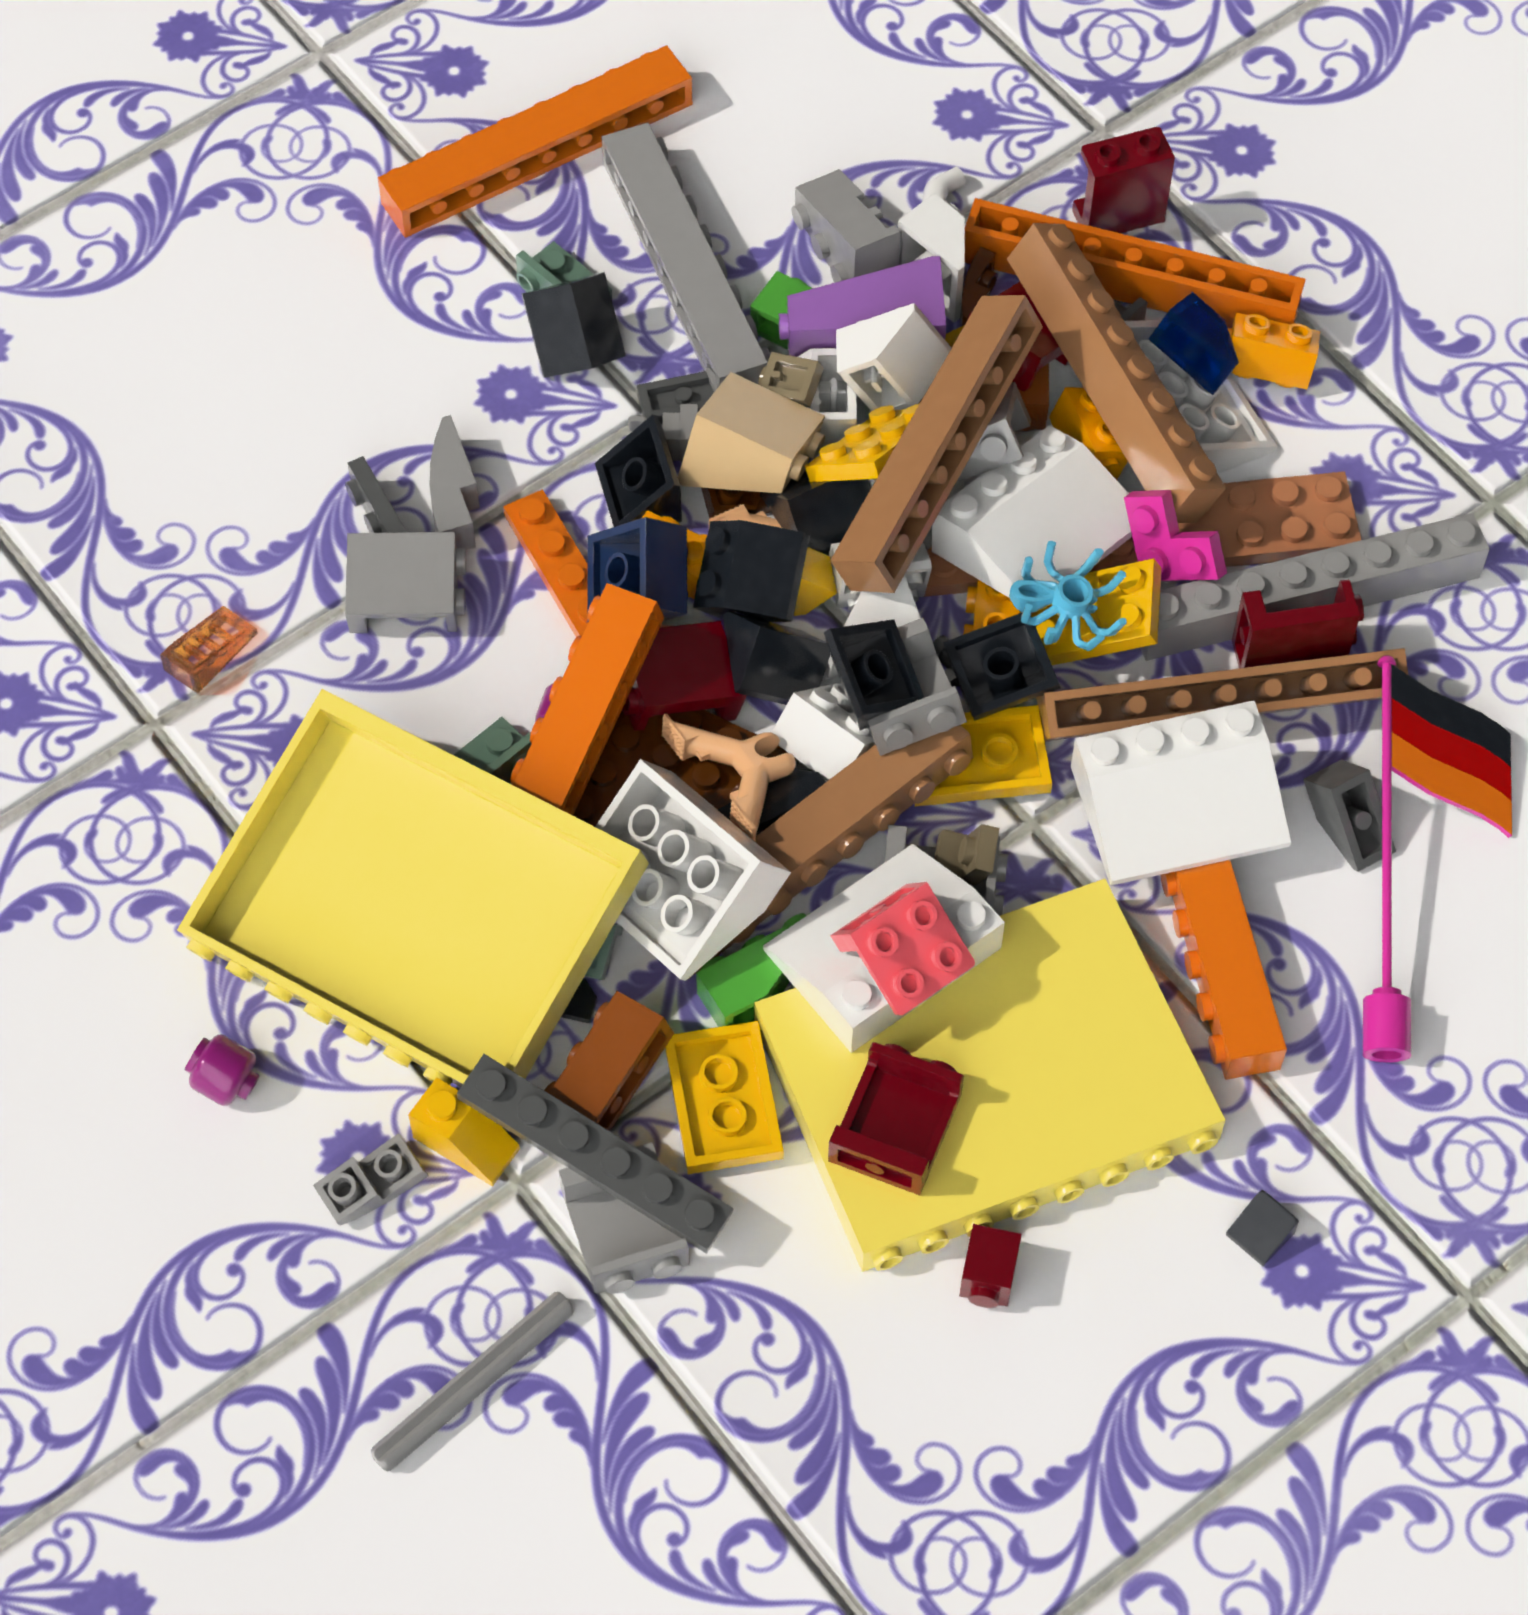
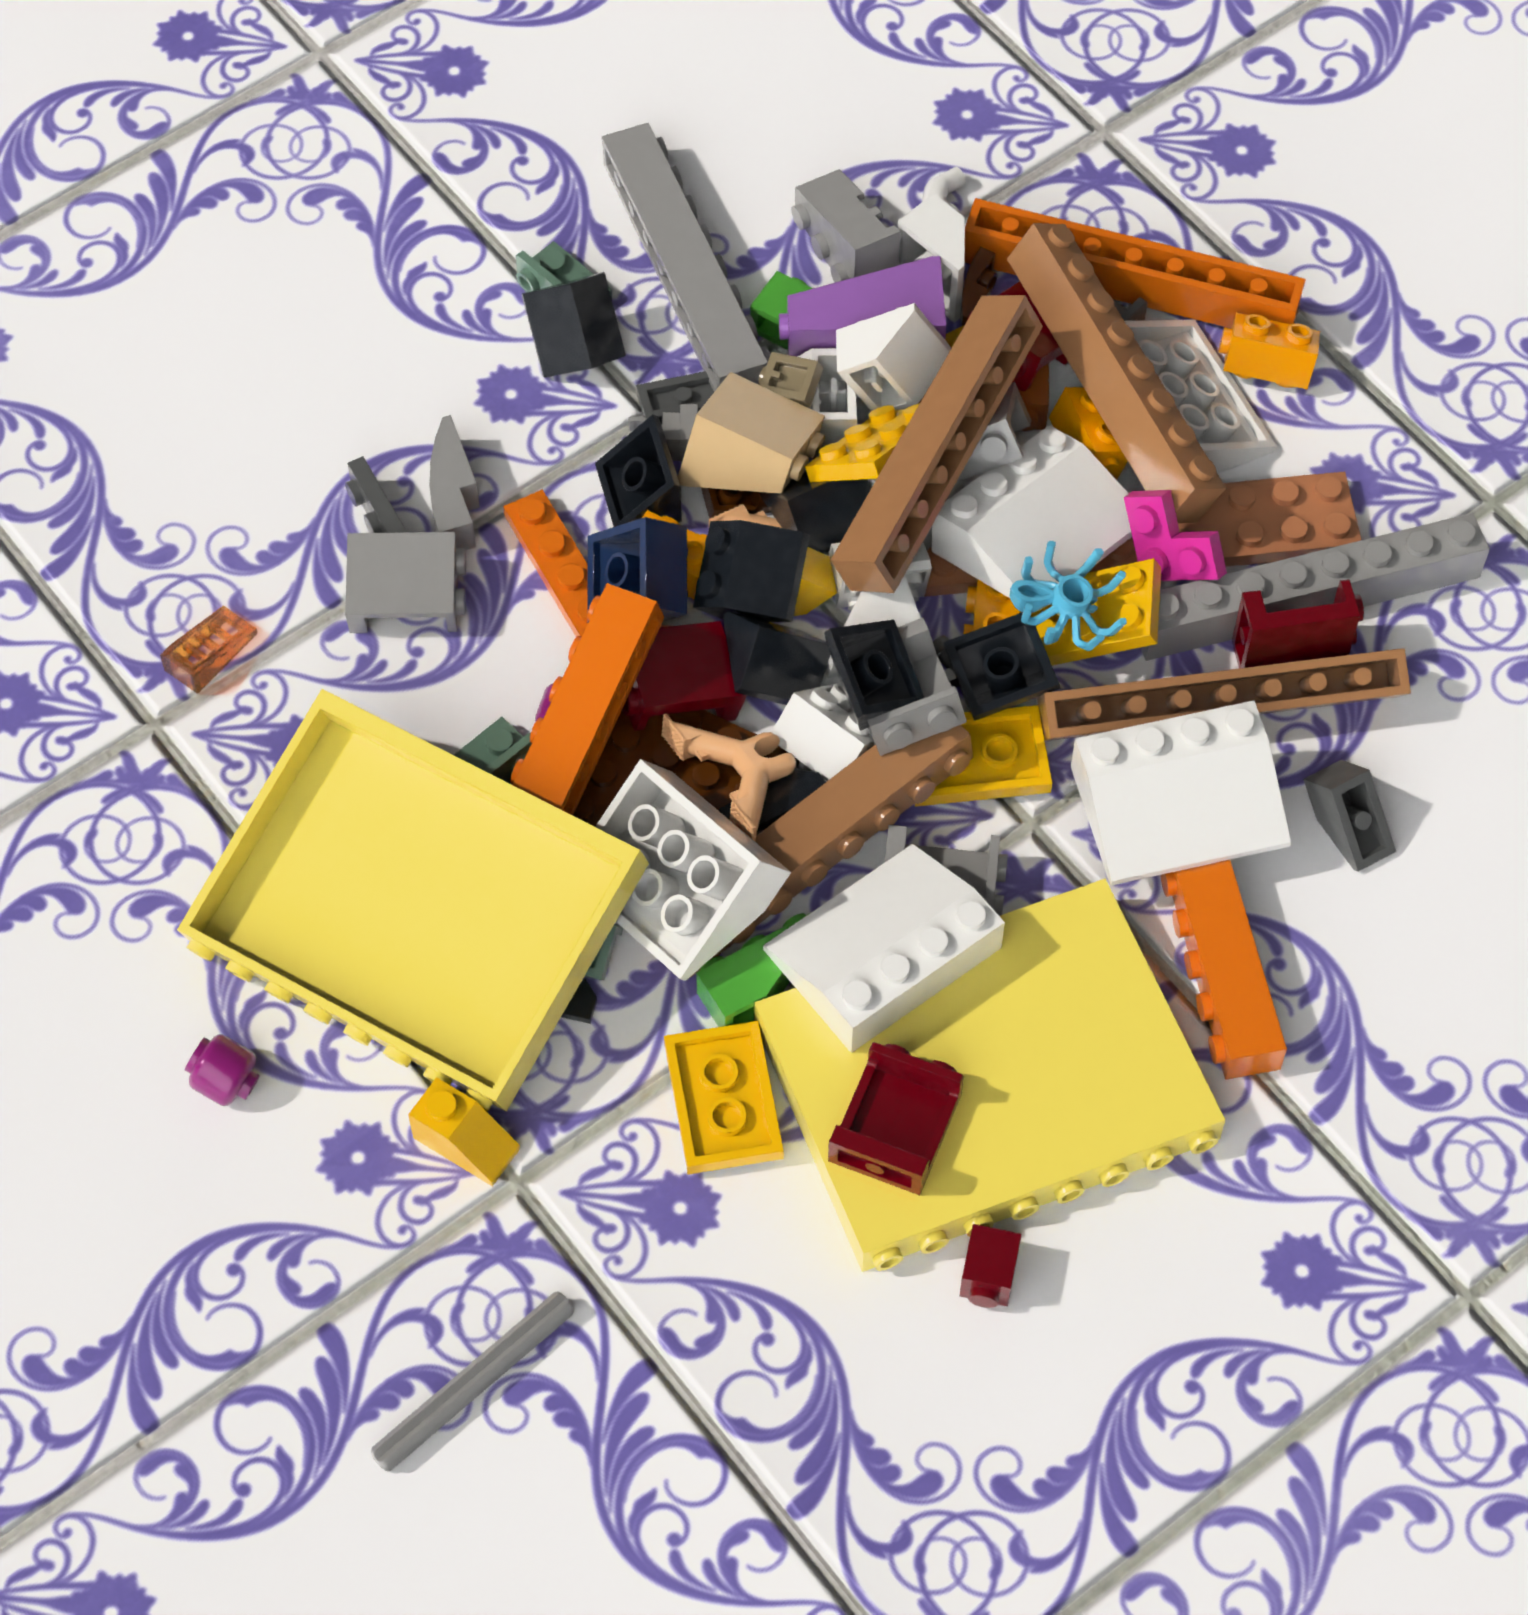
(371, 1182): light grey slope -> none
(534, 141): orange brick -> none
(595, 1153): dark grey plate -> none
(612, 1060): dark orange brick -> none
(617, 1239): light grey panel -> none
(907, 946): coral bracket -> none
(968, 855): dark tan bracket -> none
(1126, 181): dark red panel -> none
(1197, 342): clear blue slope -> none
(1263, 1227): black slope -> none
(1455, 758): flag -> none

